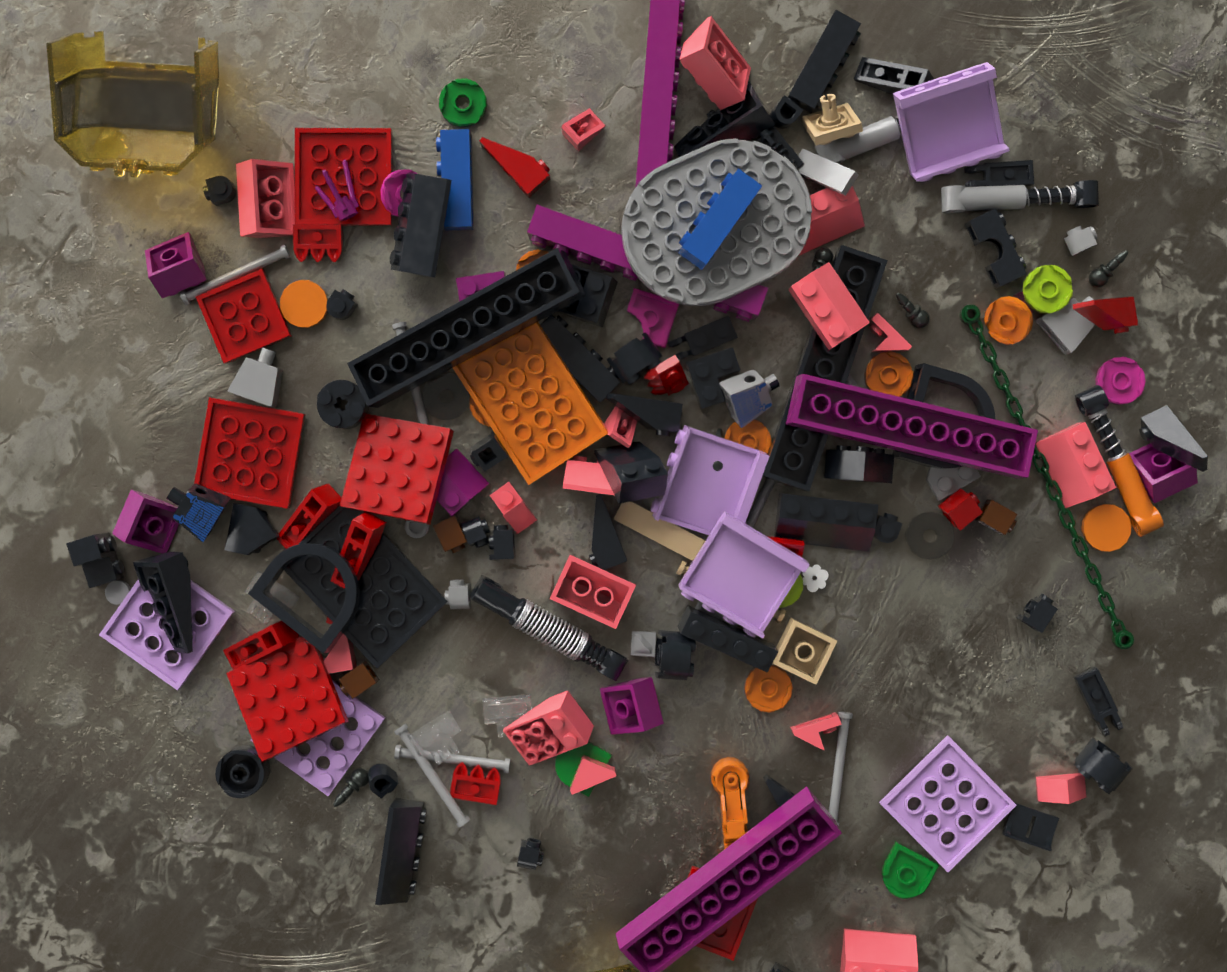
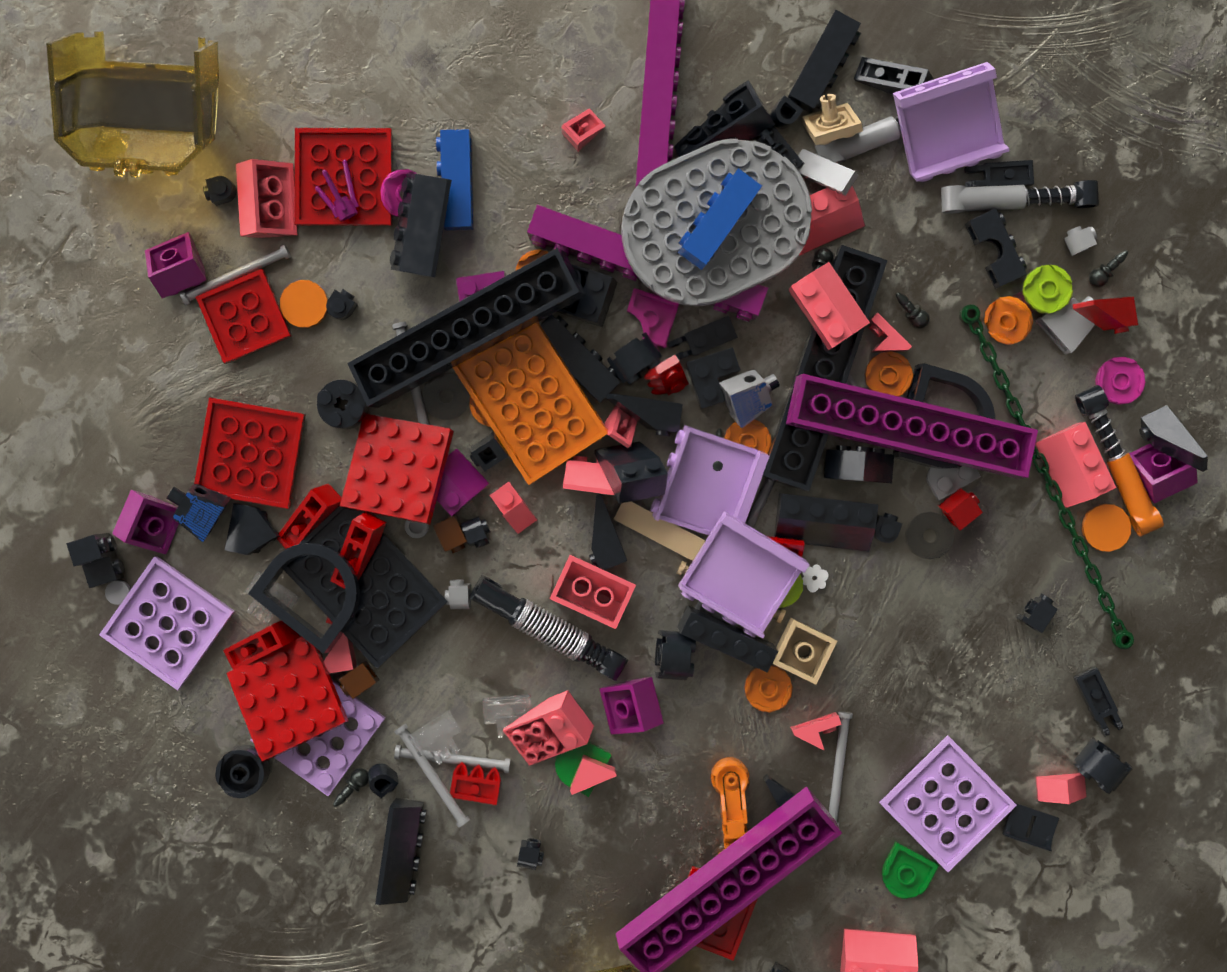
(169, 585): black wedge -> none
(258, 379): light grey torso -> none
(317, 239): red plate -> none
(463, 88): green tile -> none
(502, 543): black brick -> none
(520, 167): red slope -> none
(643, 643): light grey tile -> none
(716, 64): coral slope -> none
(997, 517): reddish brown brick -> none

